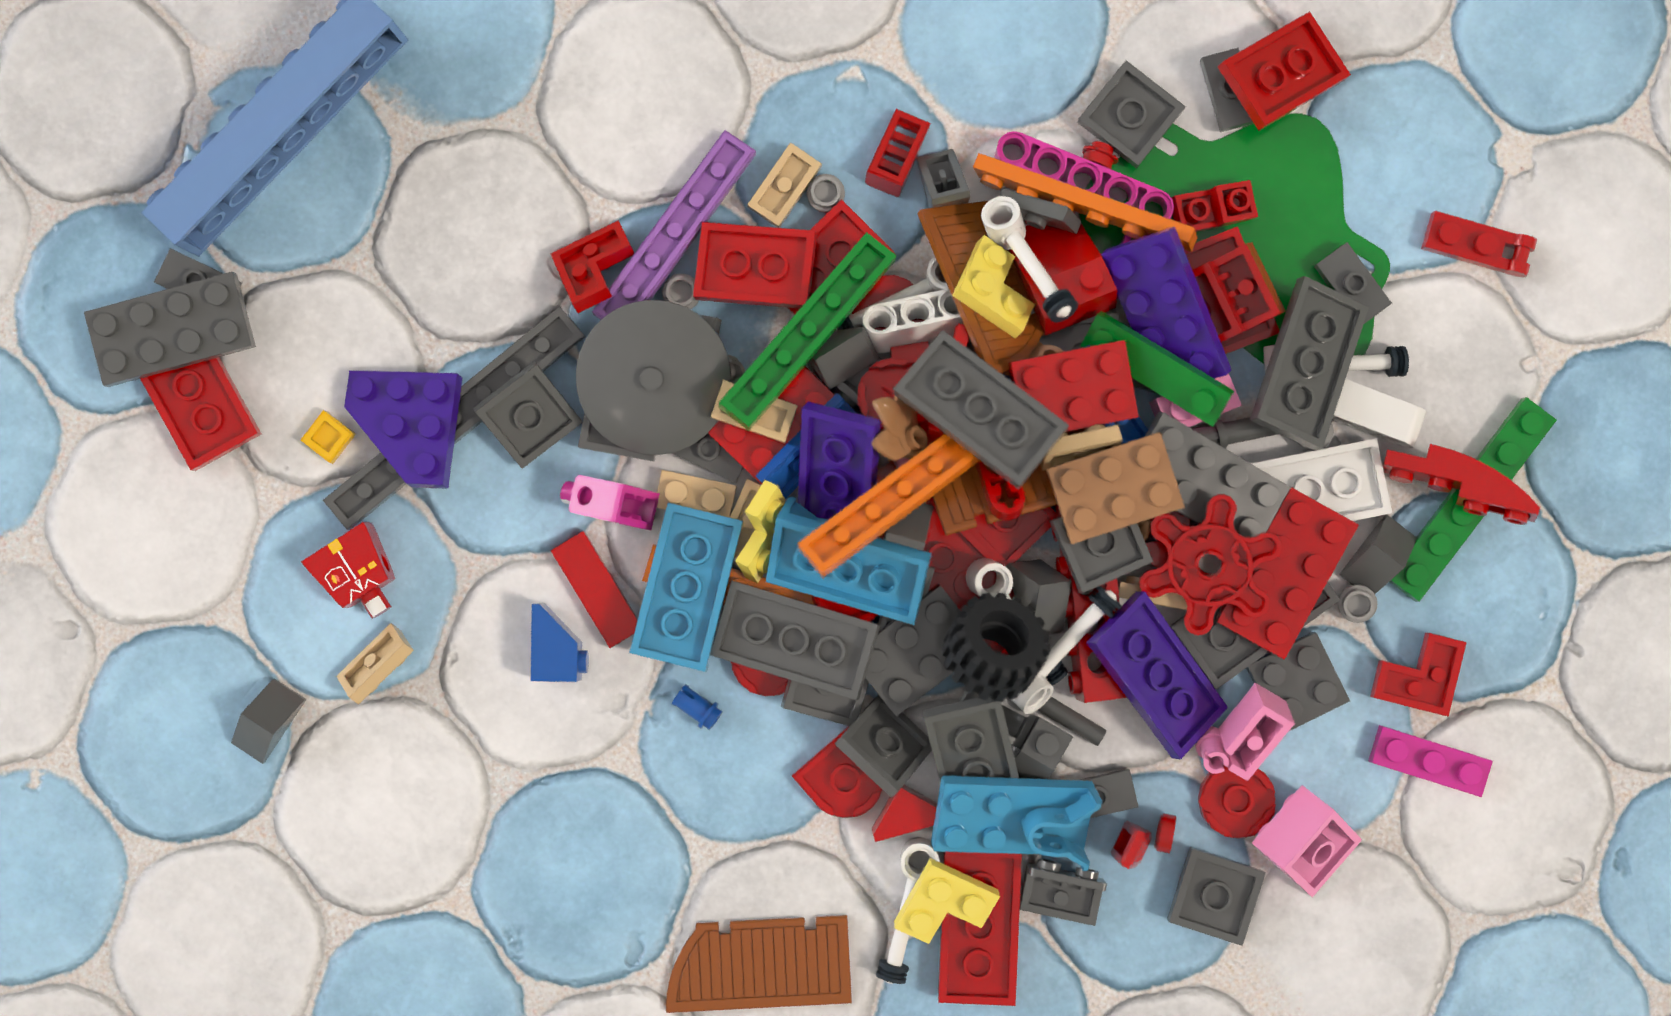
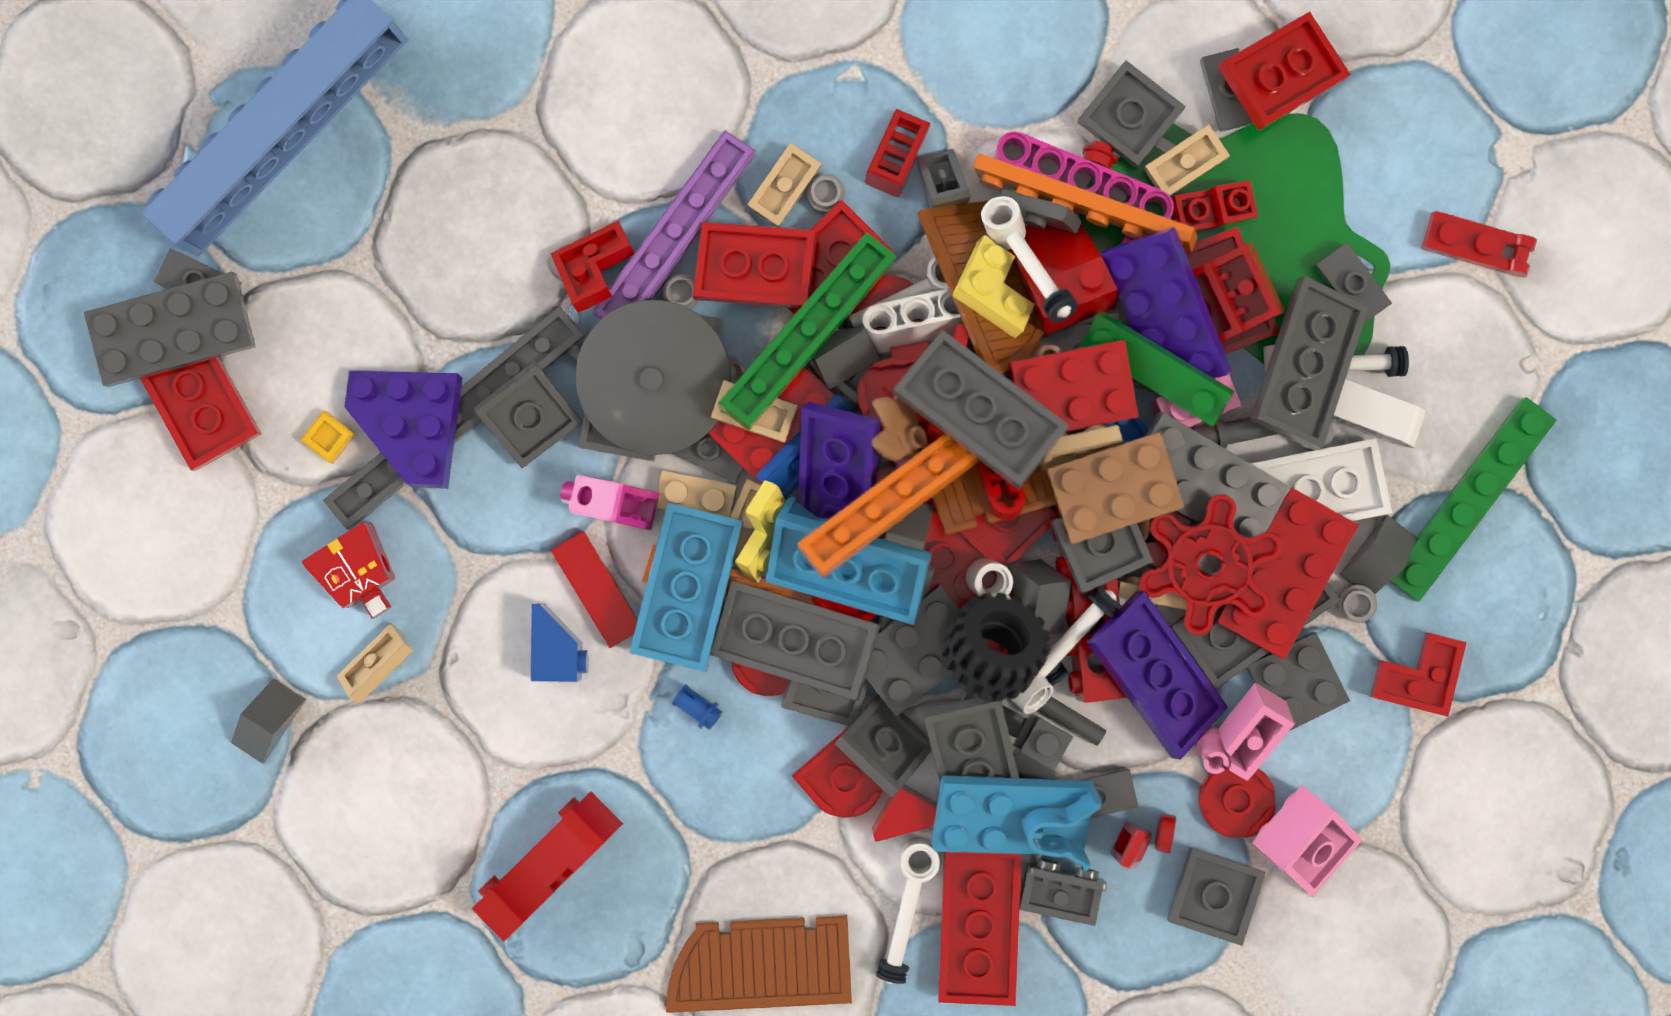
(546, 866): none -> red brick
(942, 892): light yellow plate -> none
(1187, 161): none -> tan plate
(1430, 761): dark pink plate -> none
(1479, 485): red slope -> none

